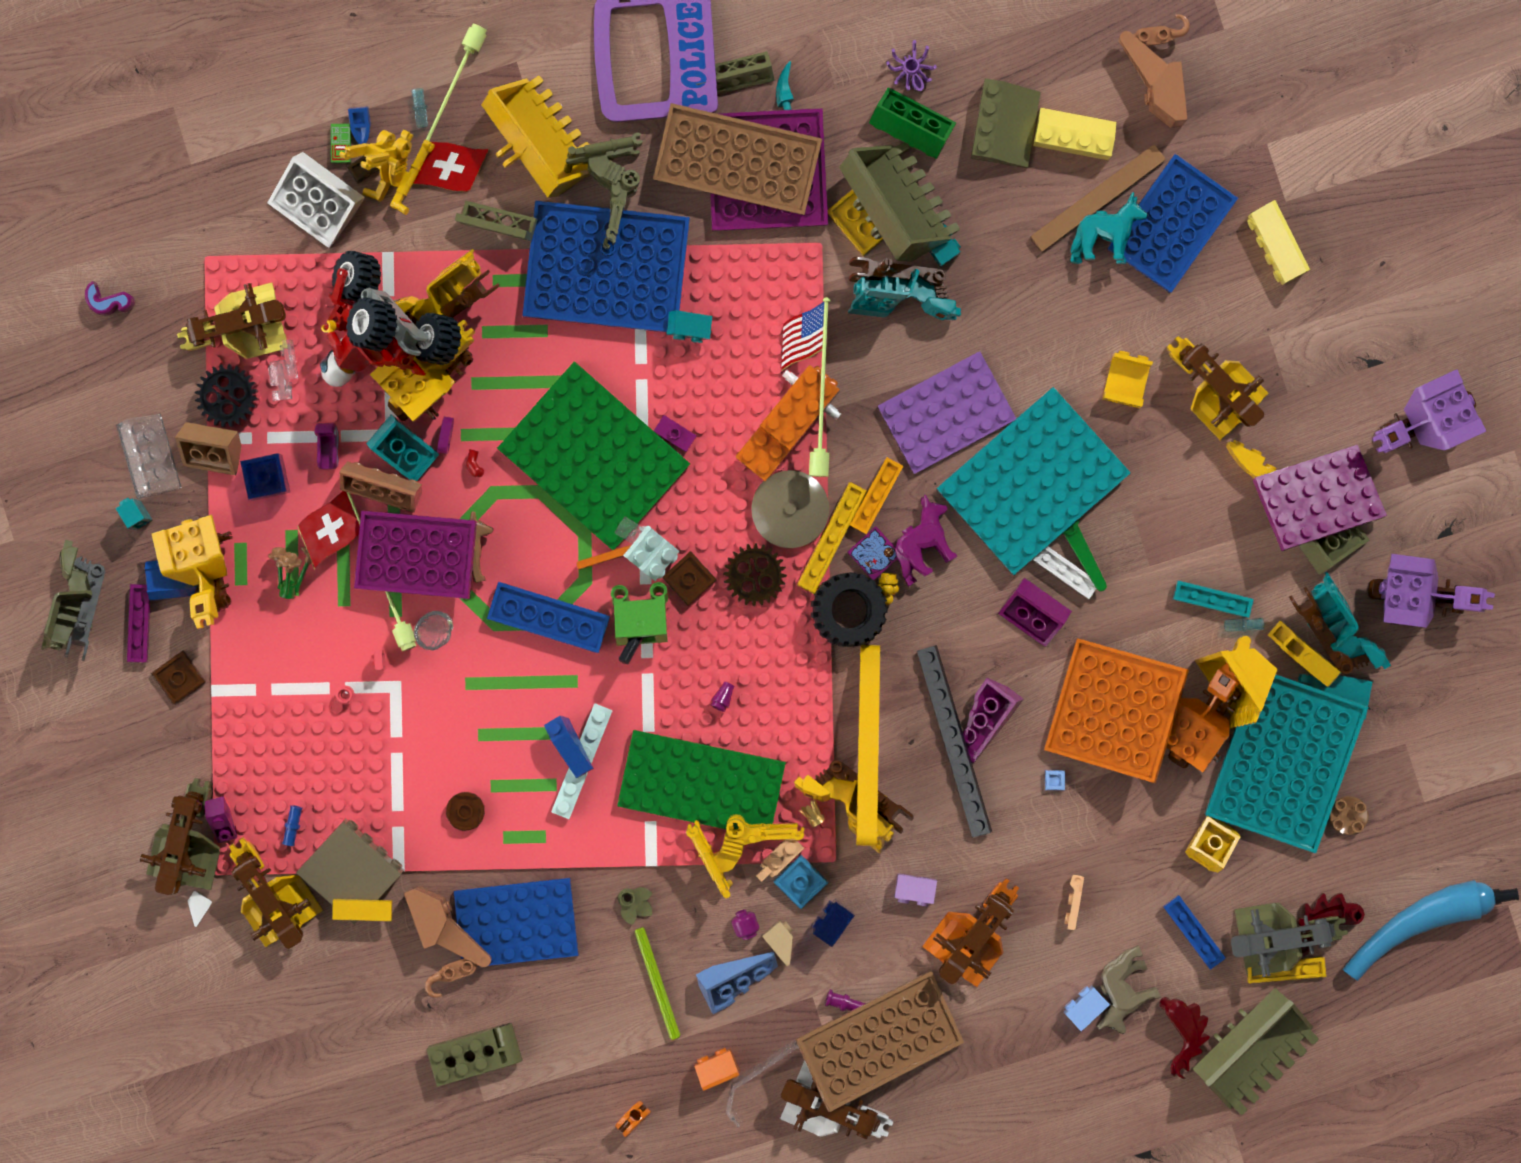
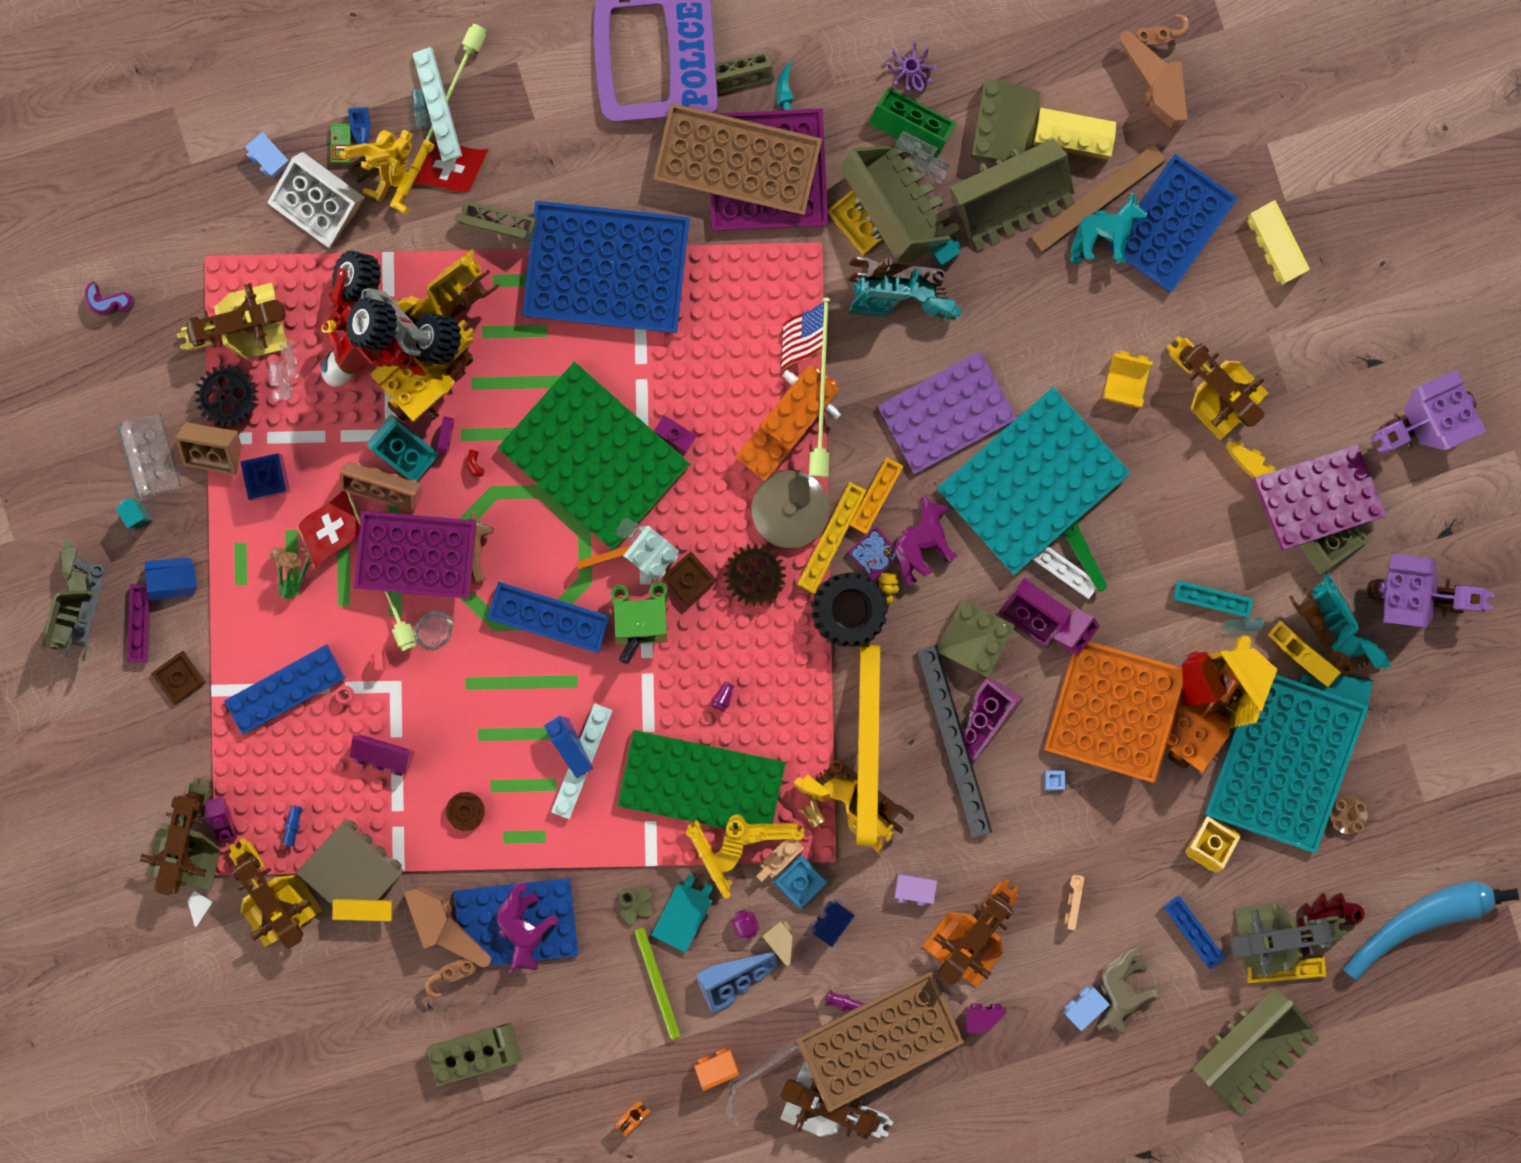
(194, 557): yellow piece -> none
(268, 155): none -> light blue brick
(284, 689): none -> blue plate
(327, 445): magenta animal -> none
(381, 754): none -> magenta slope
(437, 105): none -> light aqua plate
(520, 931): none -> magenta animal
(535, 134): yellow piece -> none
(609, 174): olive piece -> none
(683, 914): none -> teal tile
(689, 325): teal brick -> none
(923, 157): none -> clear plate
(975, 638): none -> olive slope
(982, 1019): none -> magenta slope
(1013, 191): none -> olive piece
(1076, 632): none -> magenta brick
(1190, 1027): dark red animal -> none
(1200, 680): none -> red slope

